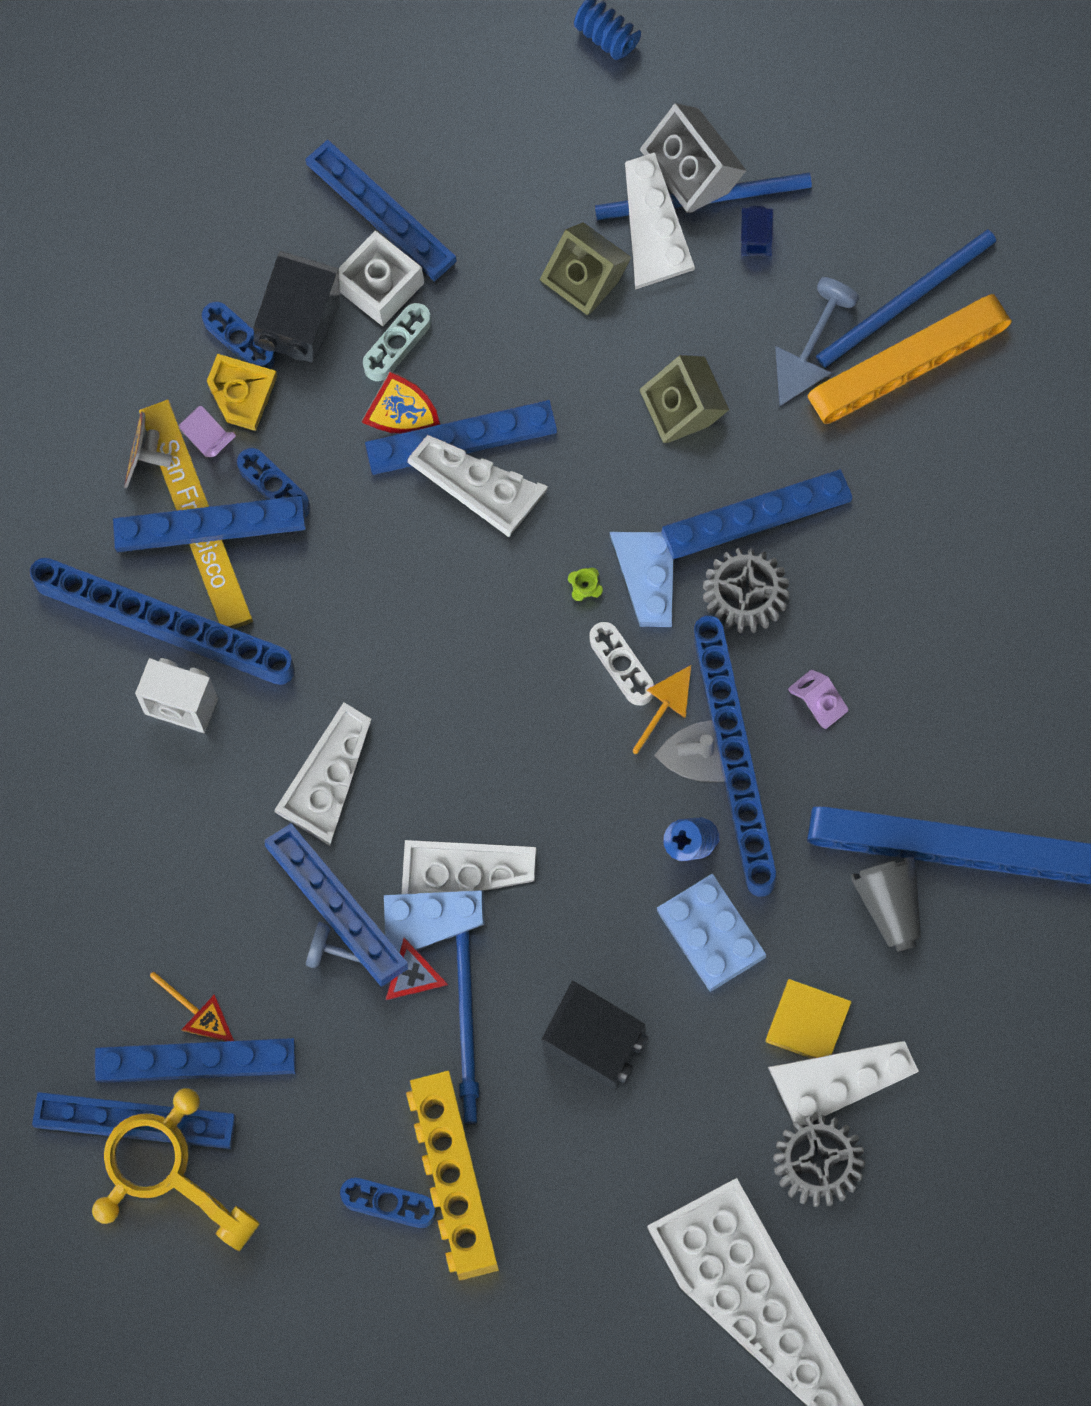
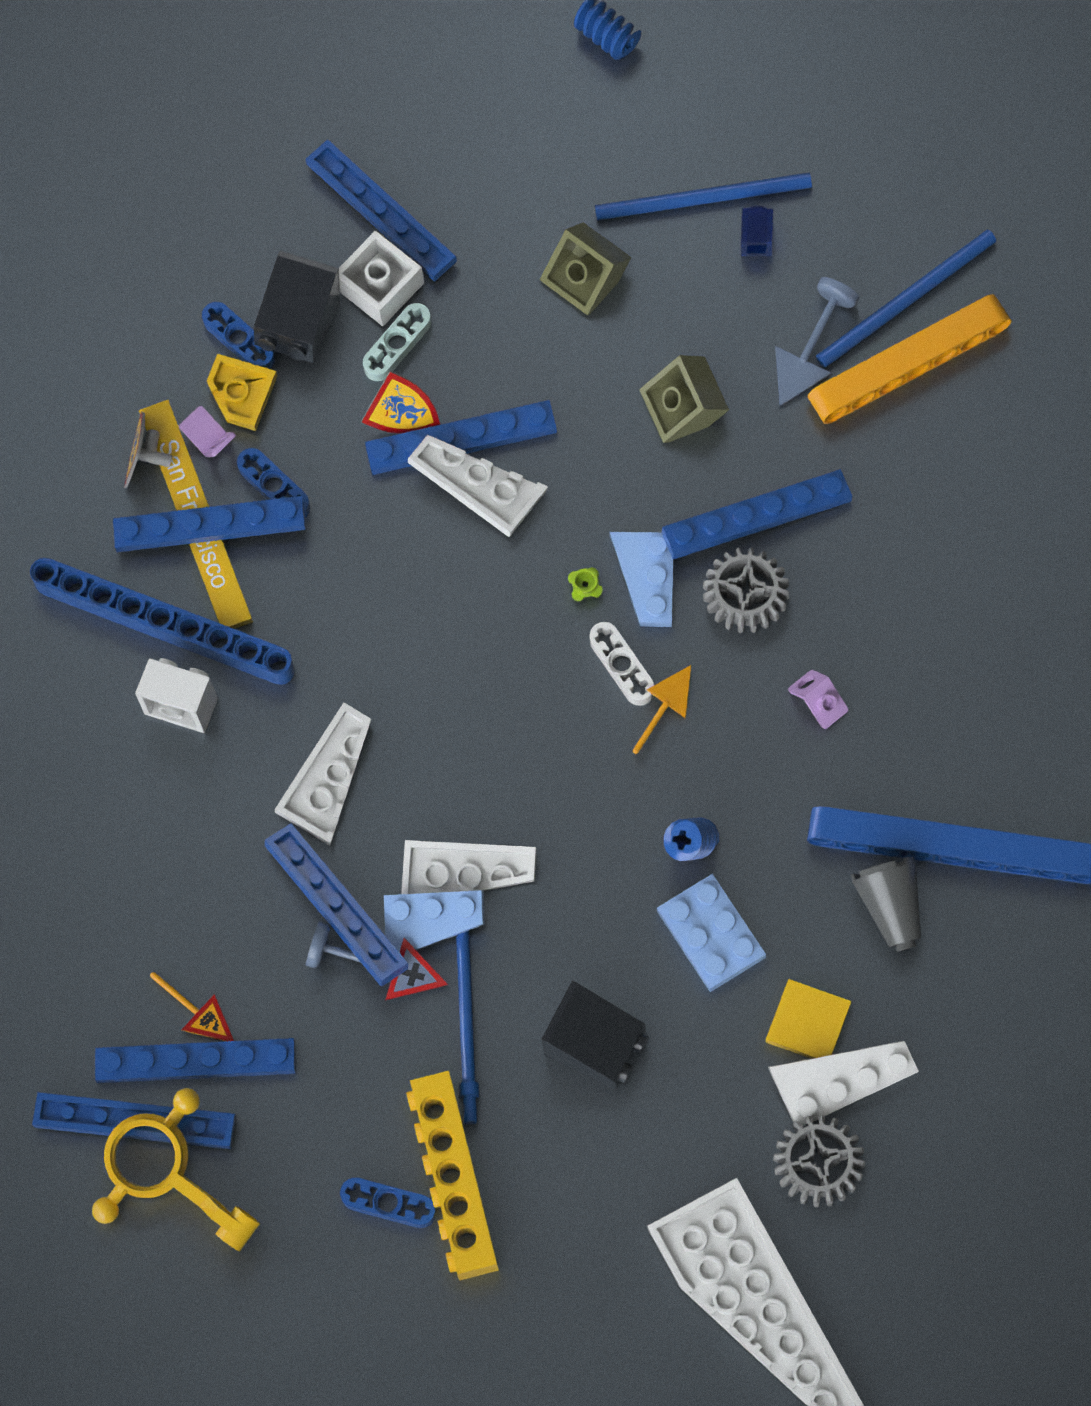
(656, 233): white wing -> none
(693, 157): light grey slope -> none
(694, 753): light grey shield -> none
(734, 769): blue beam -> none

